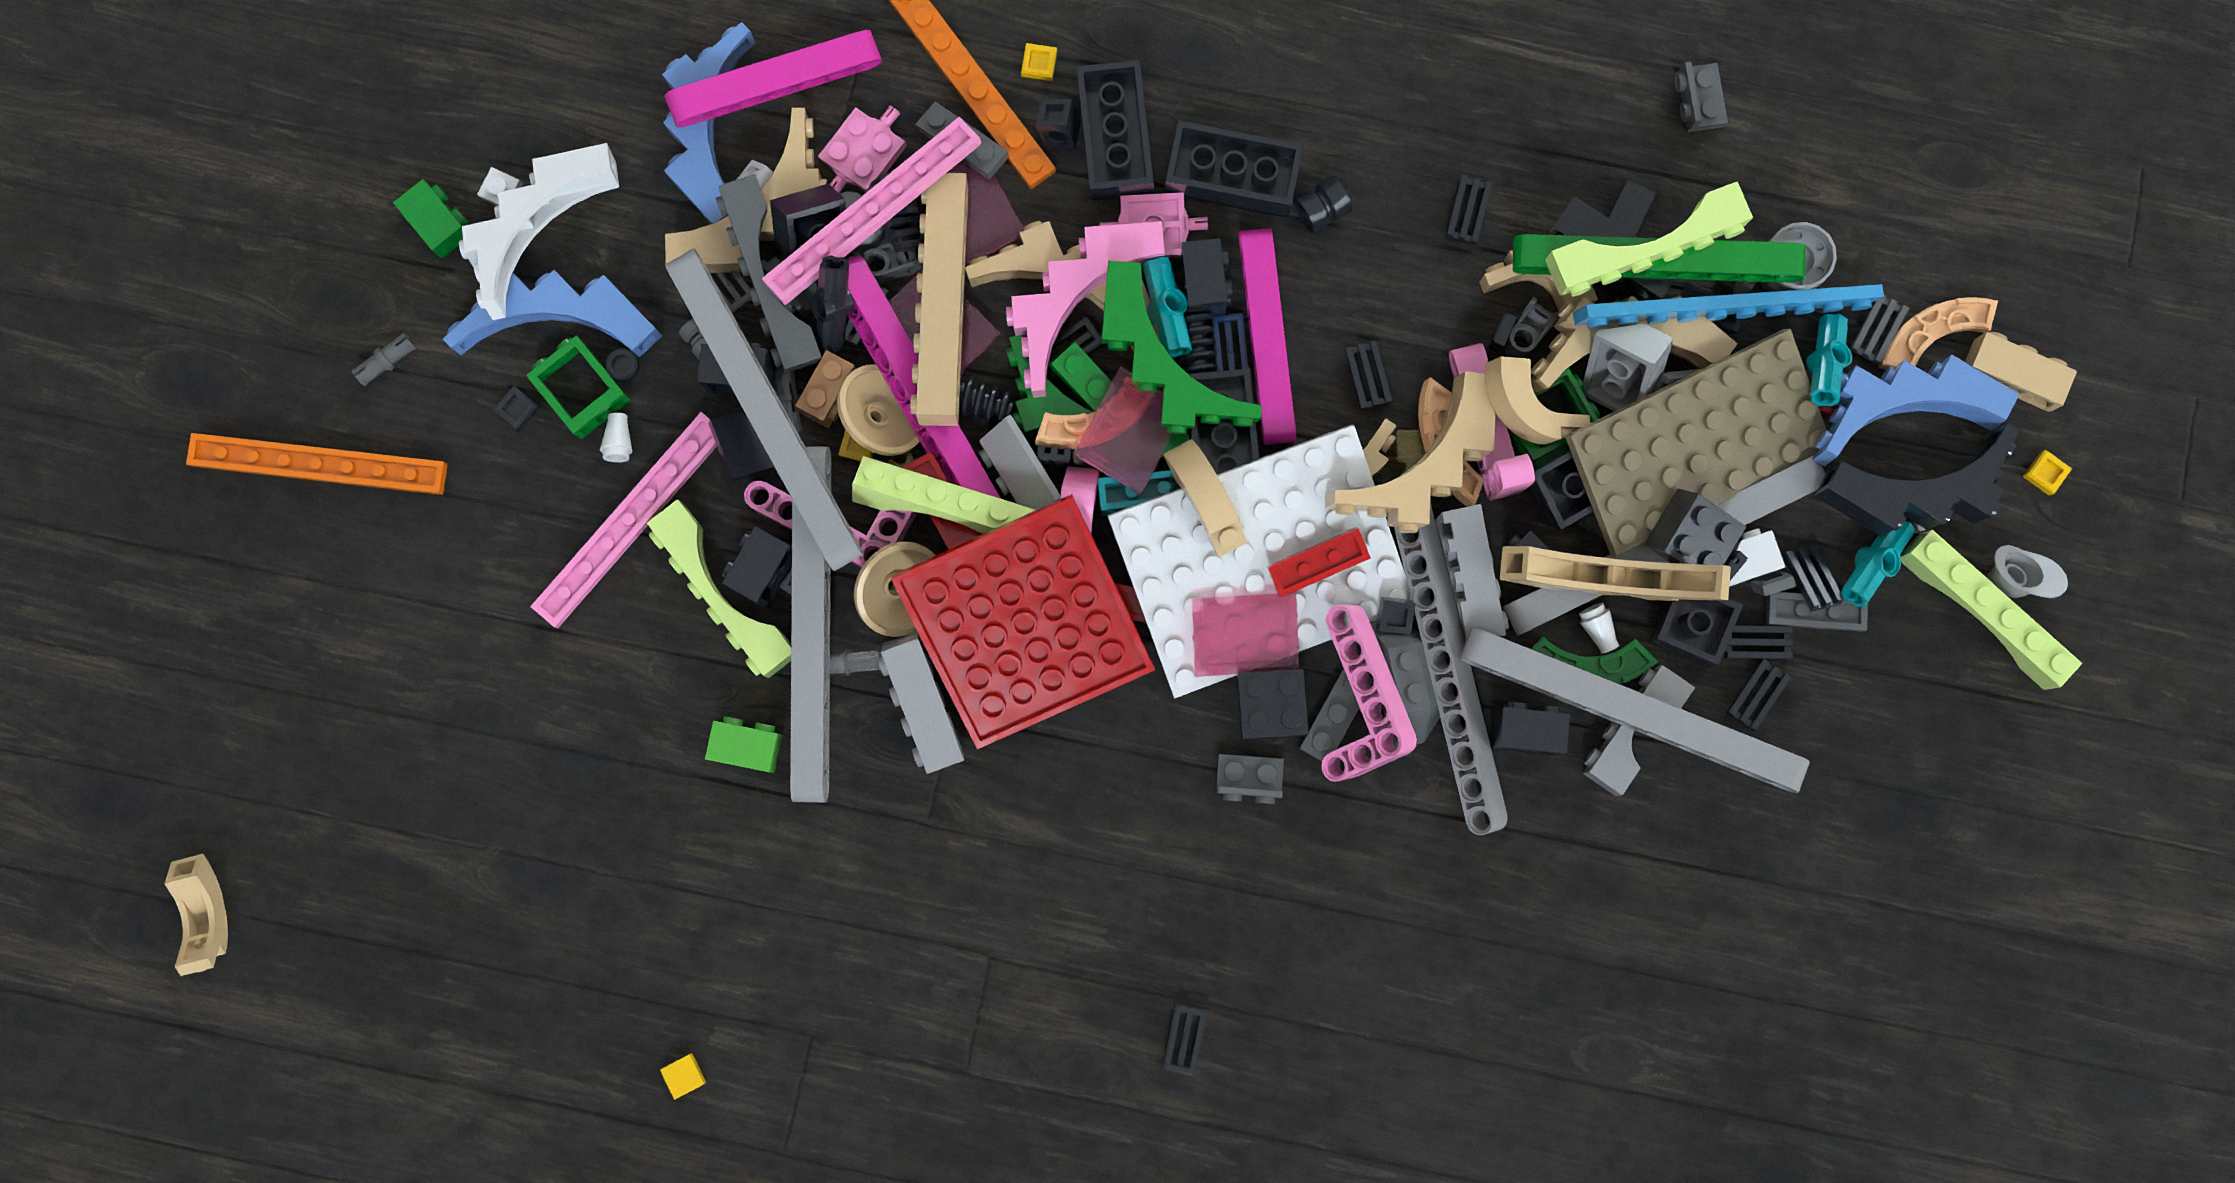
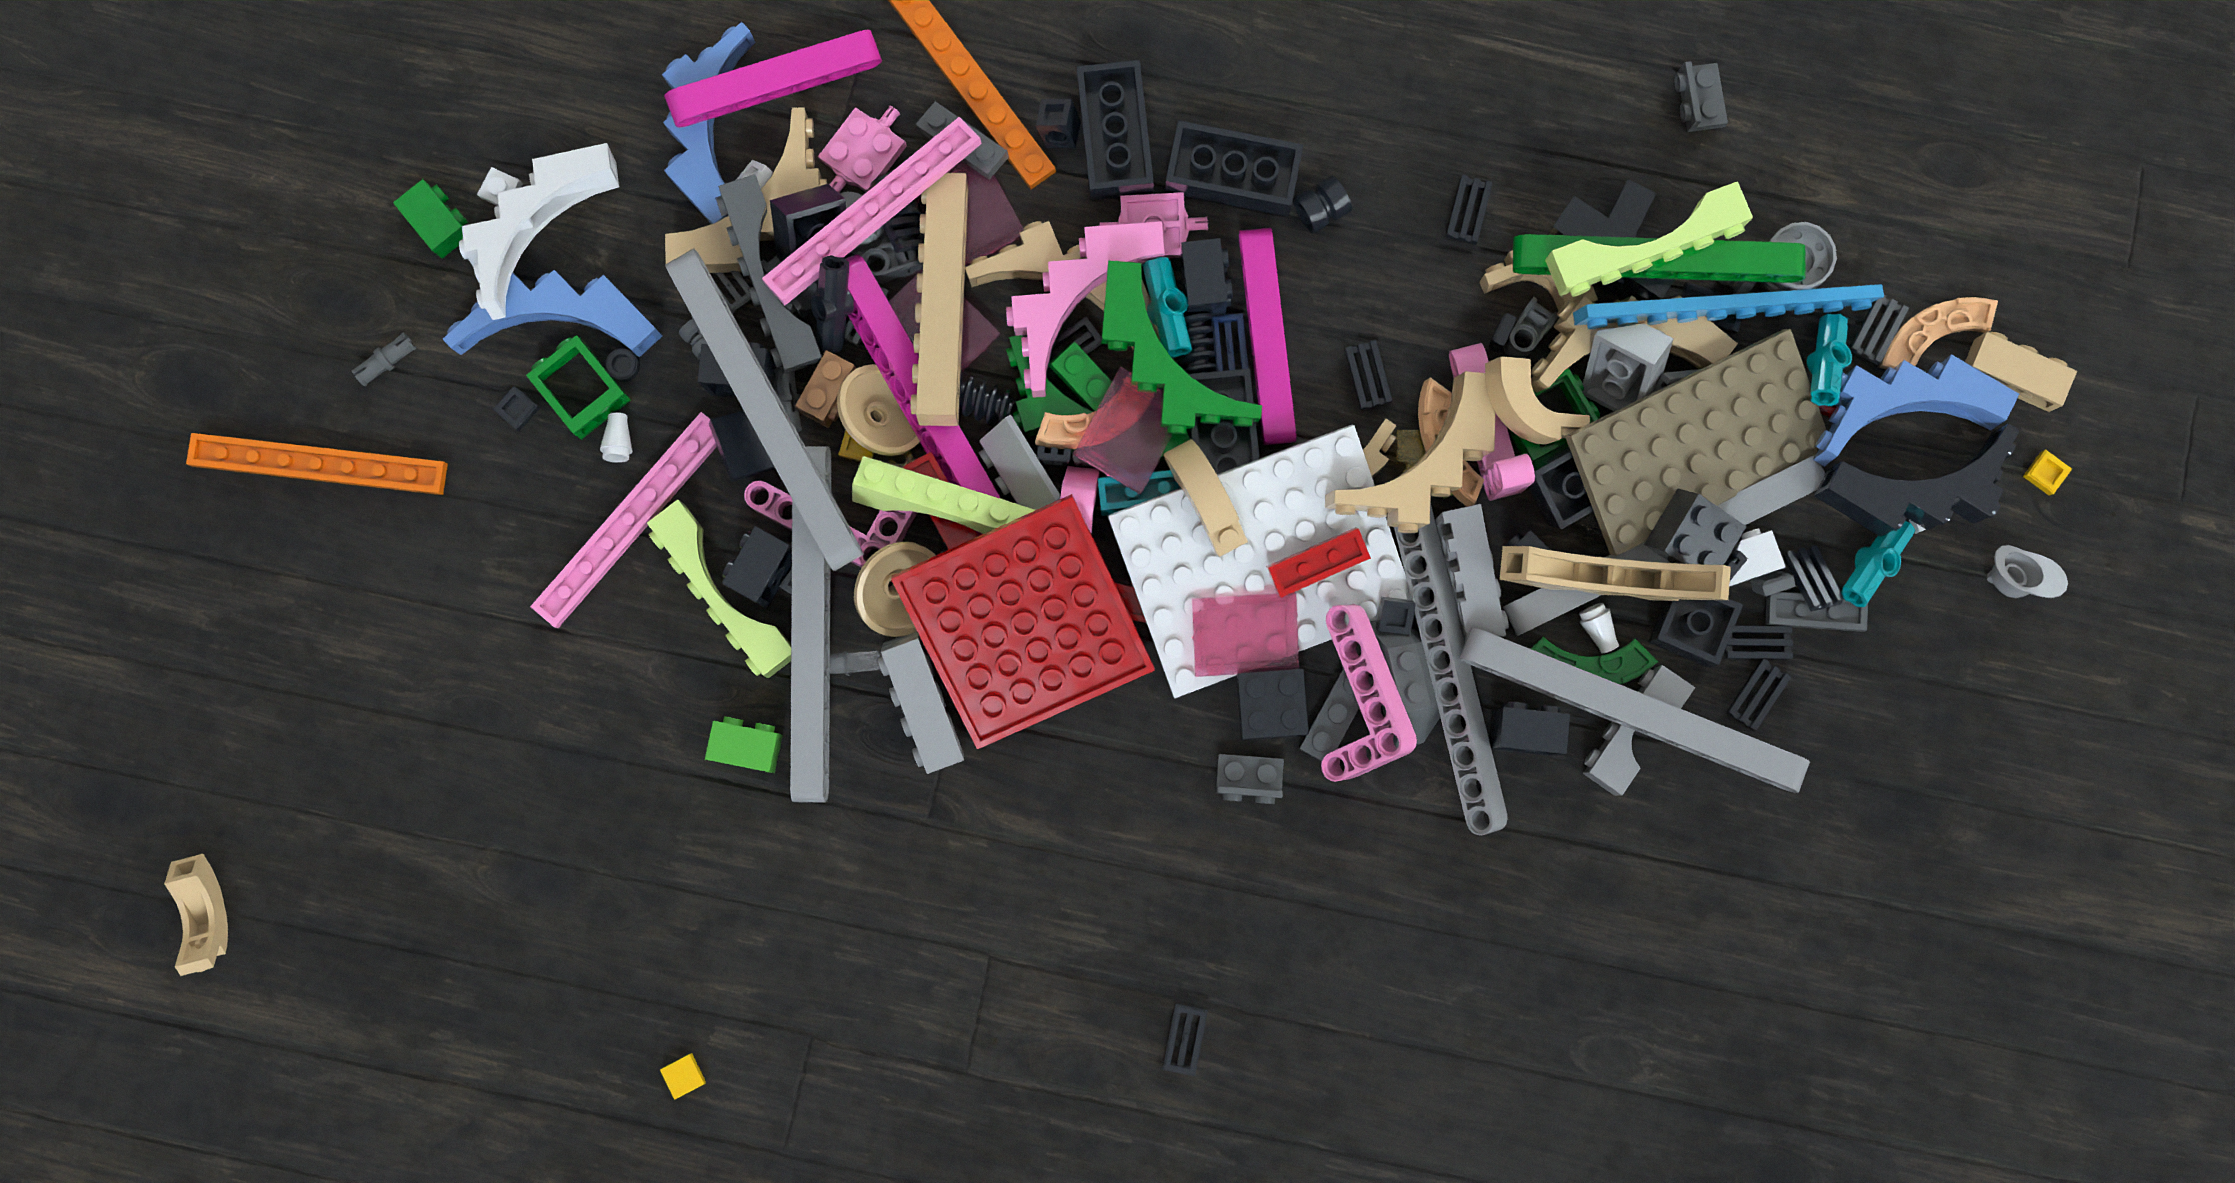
(1039, 62): yellow tile -> none
(2025, 639): yellowish green arch -> none

